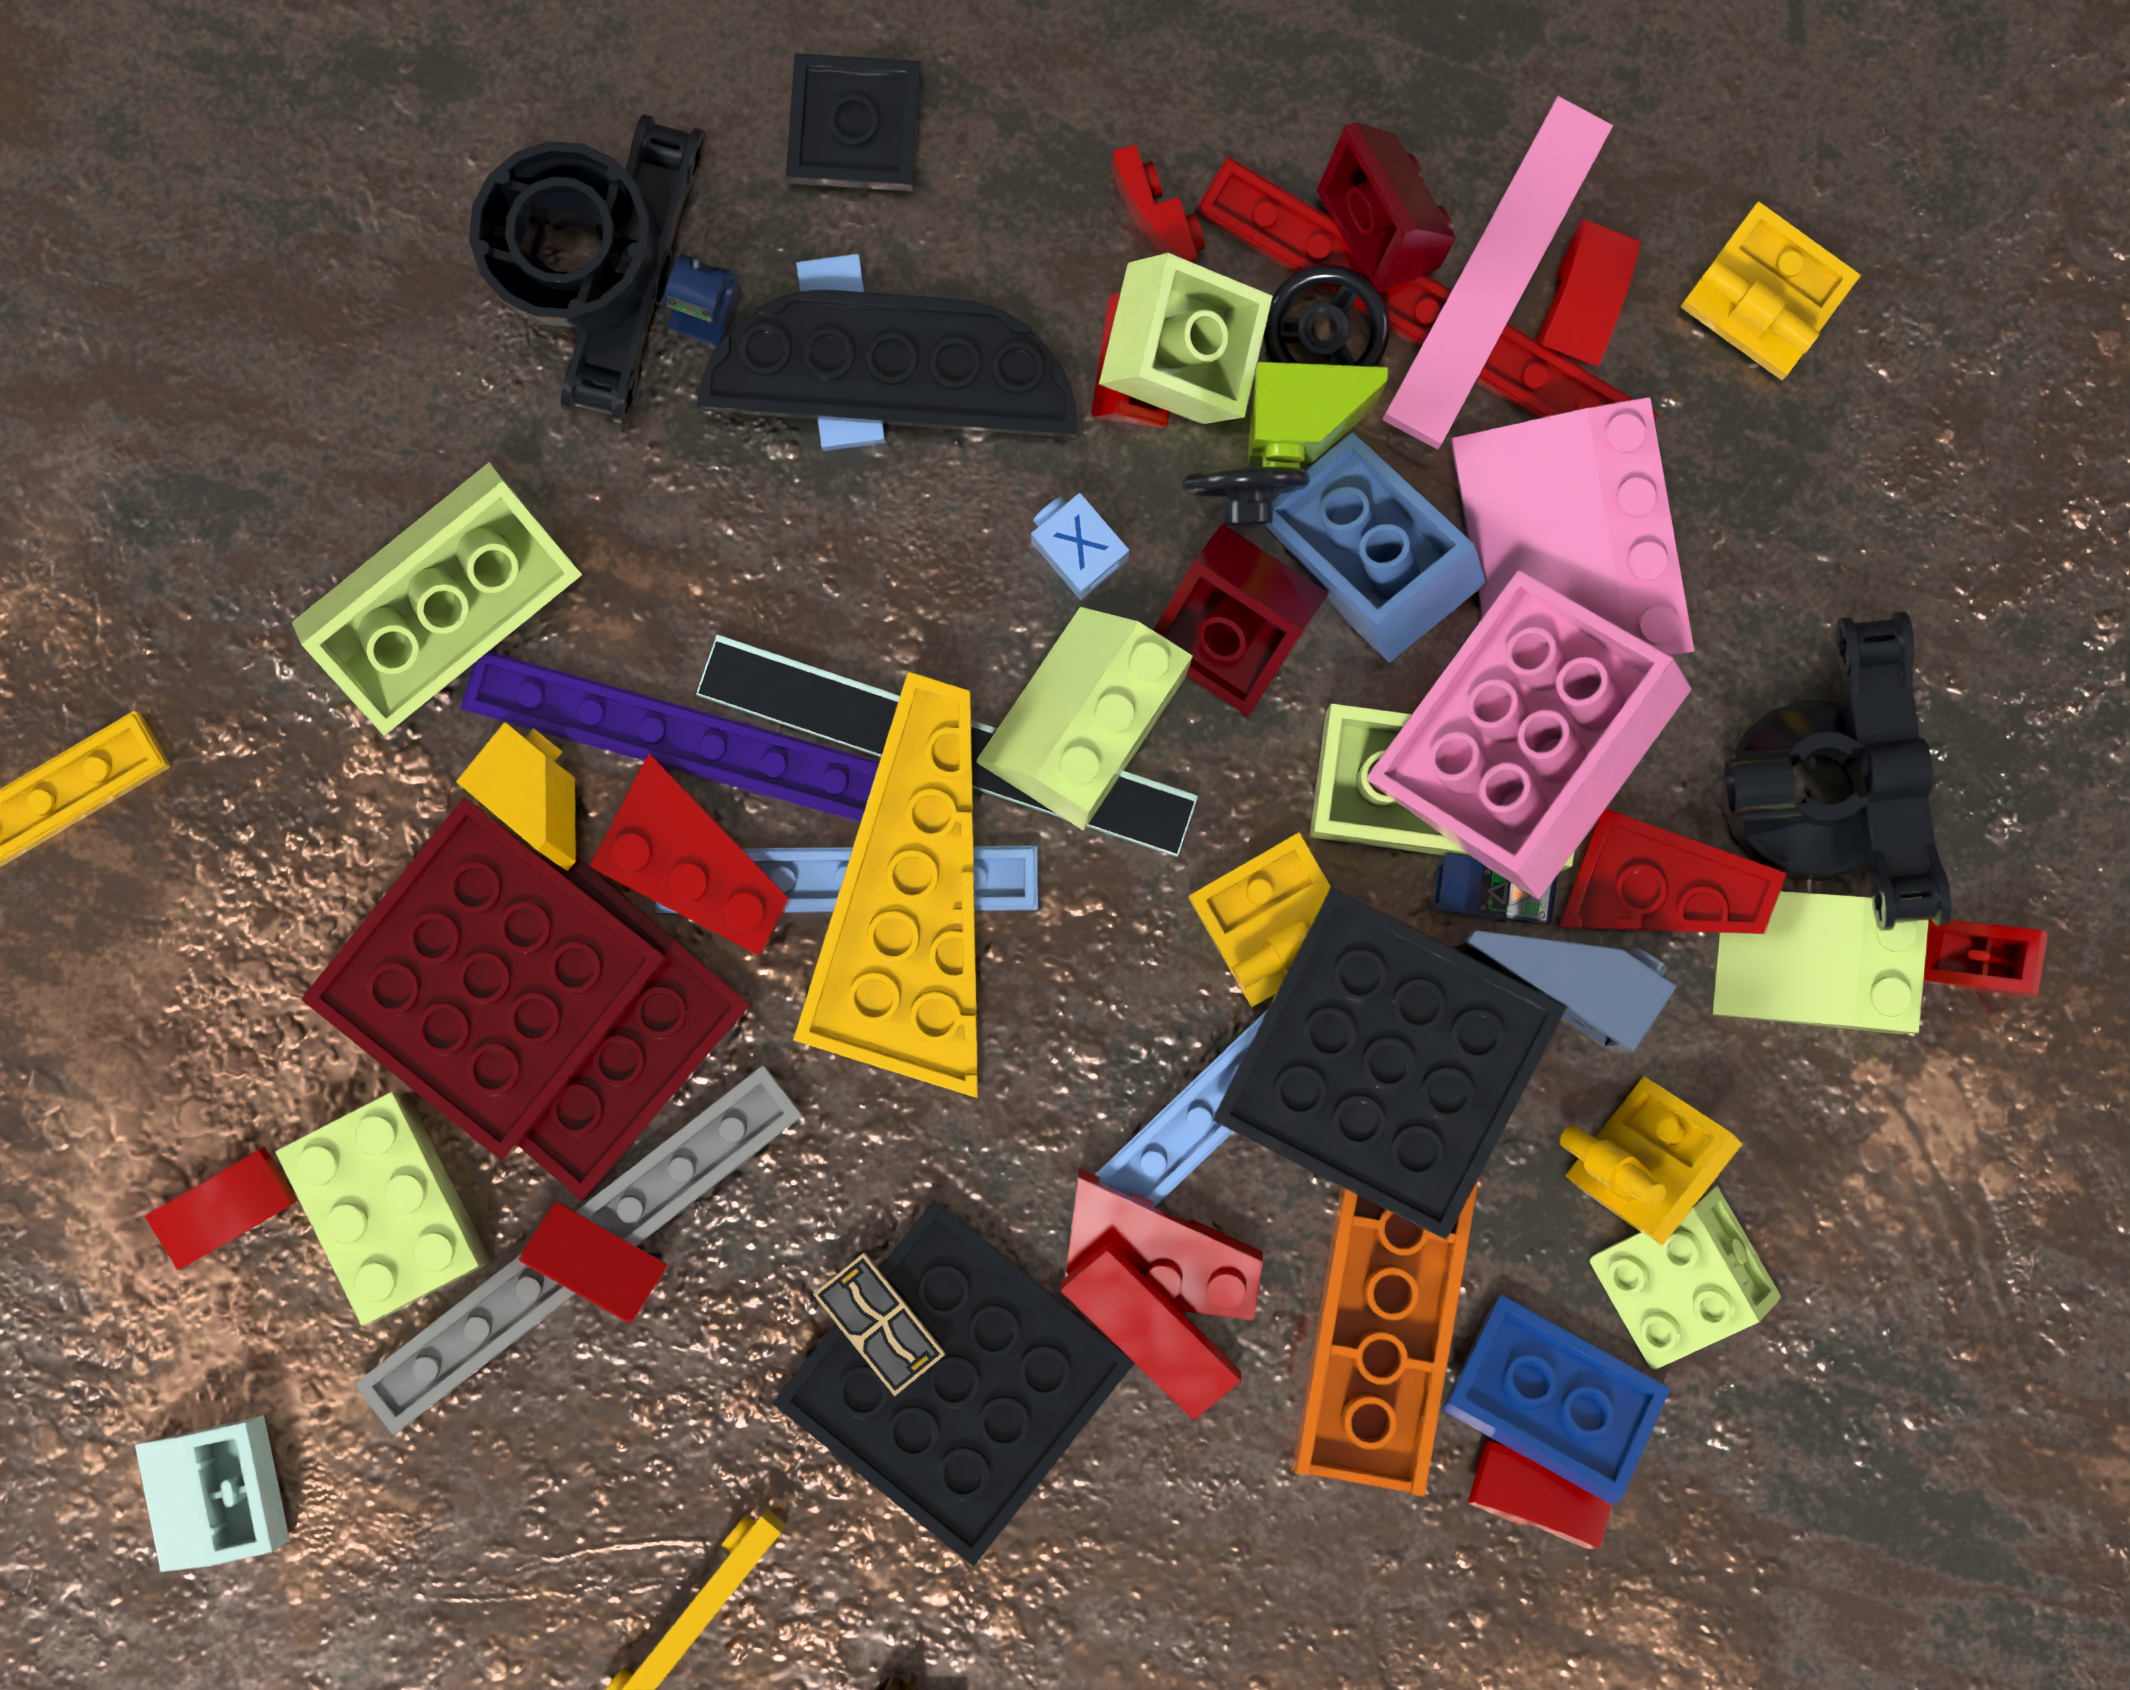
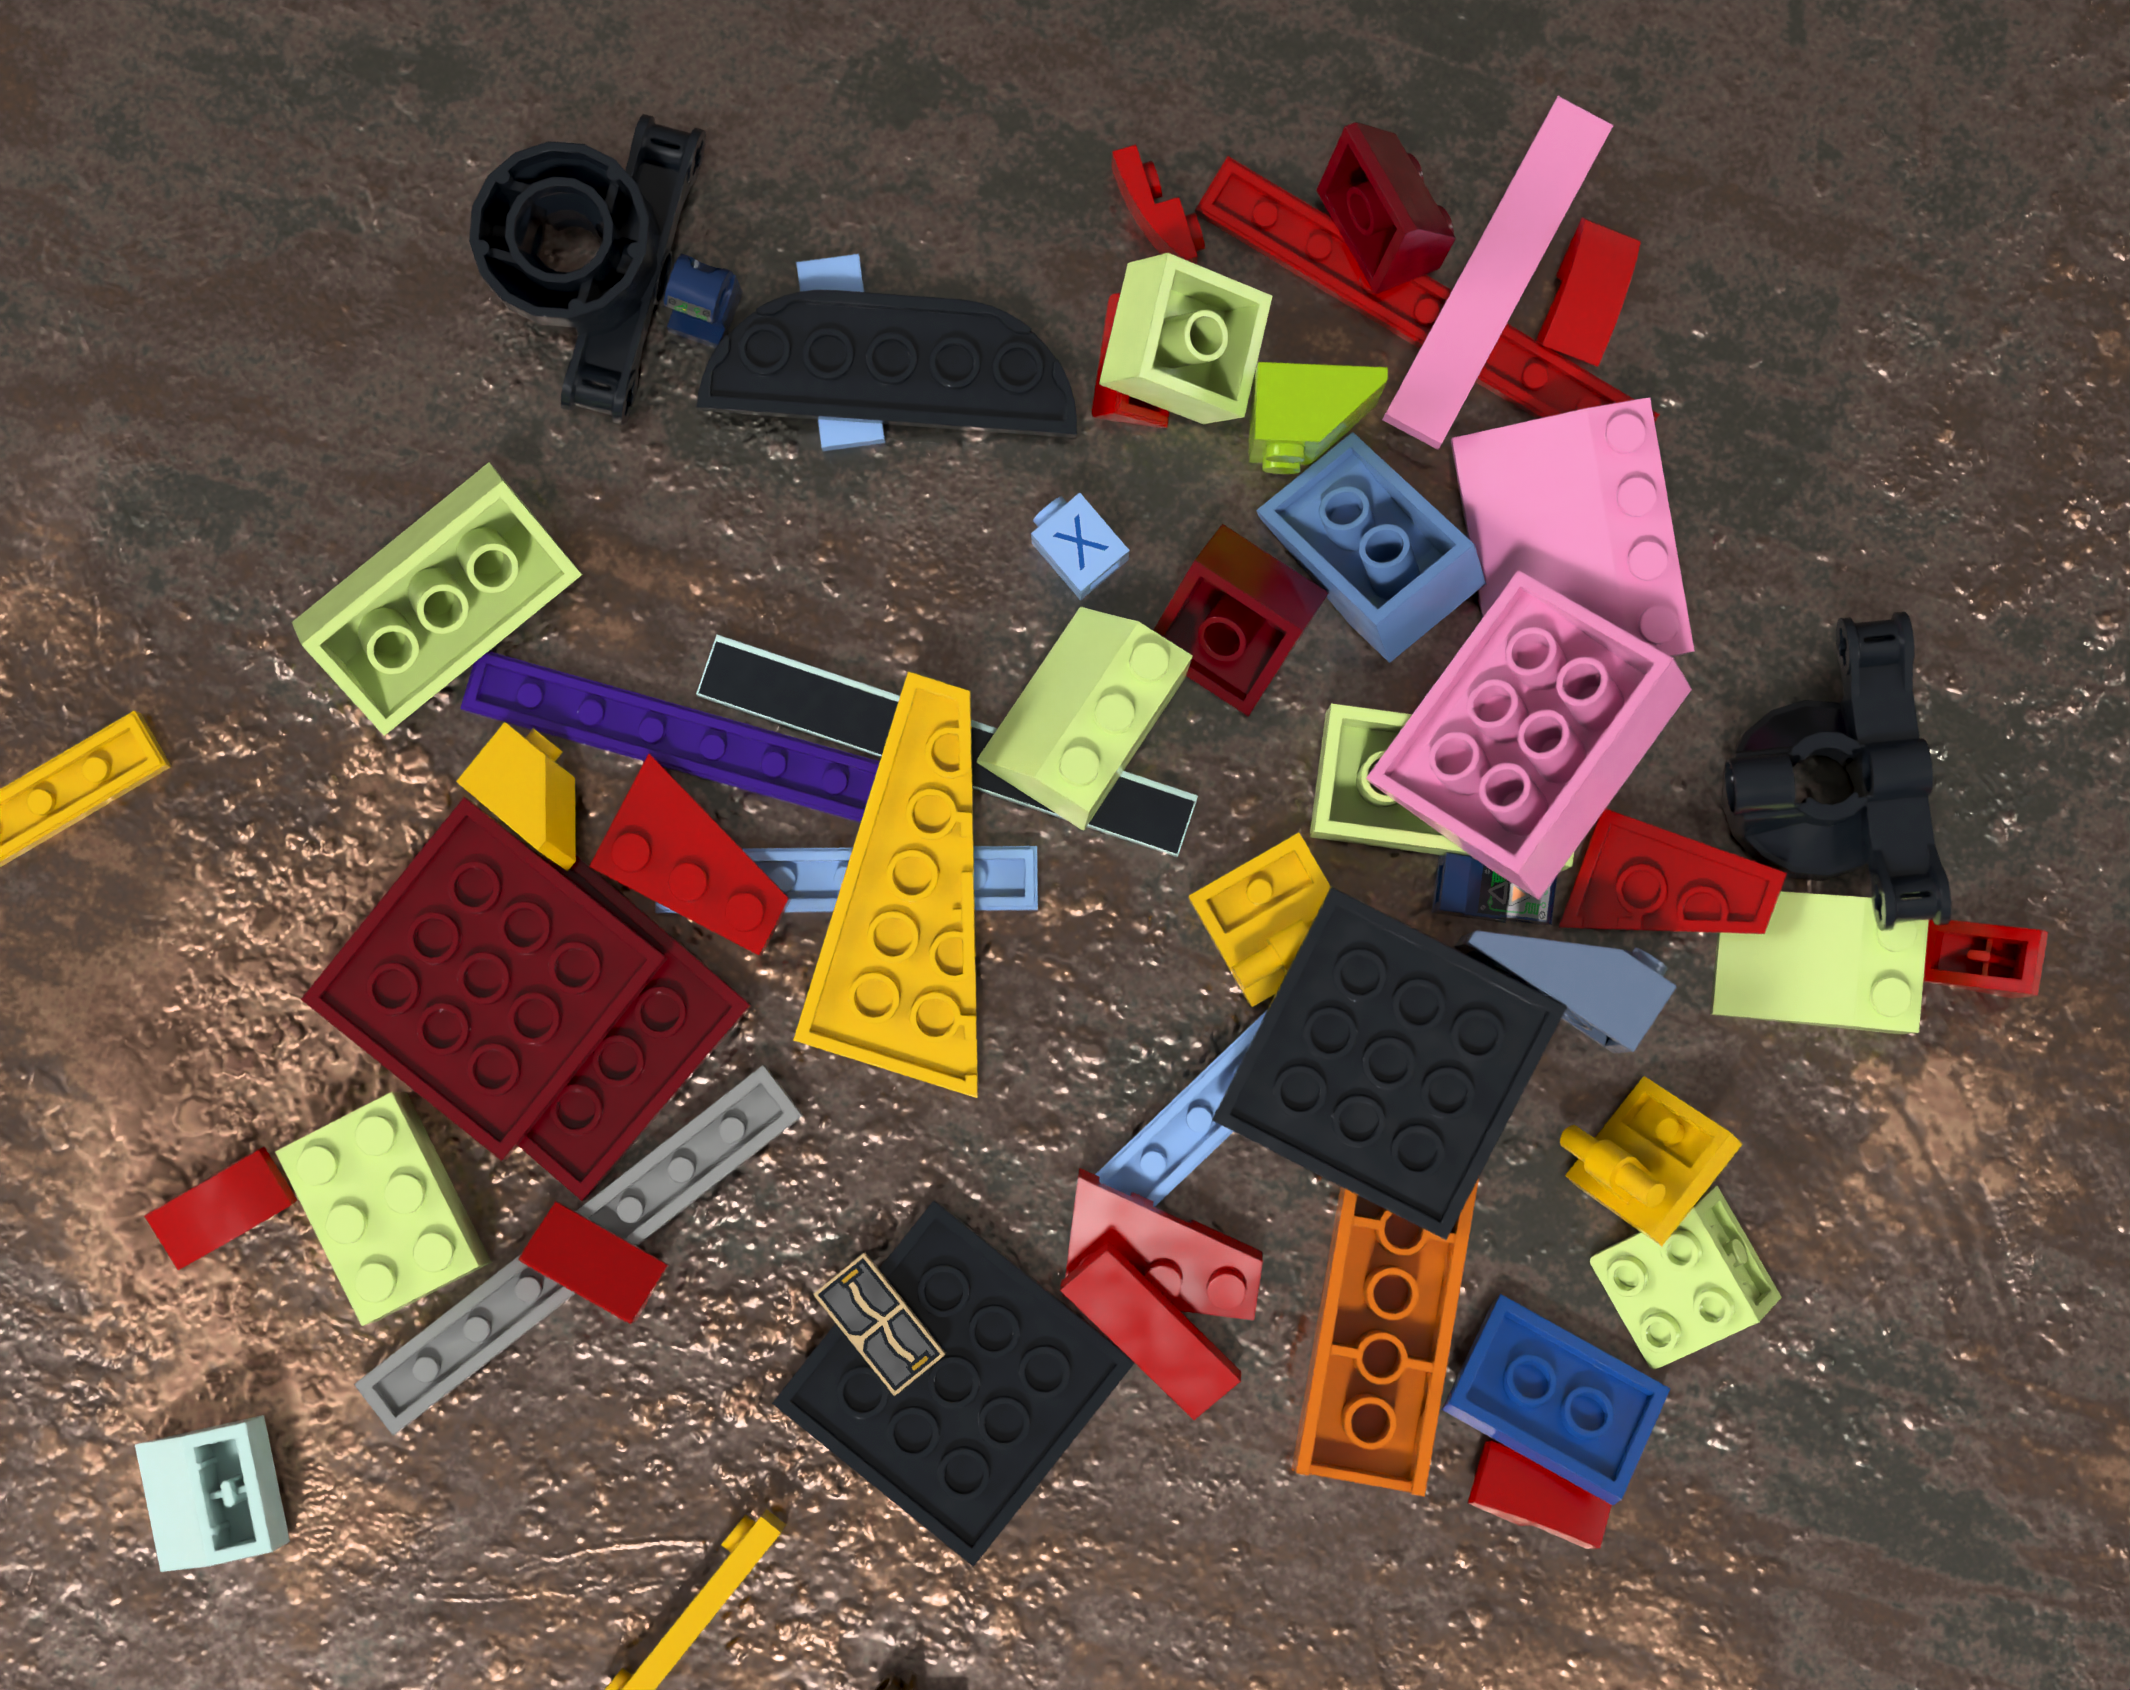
(853, 122): black plate -> none
(1246, 490): black piece -> none
(1352, 286): black piece -> none
(1770, 291): yellow plate -> none

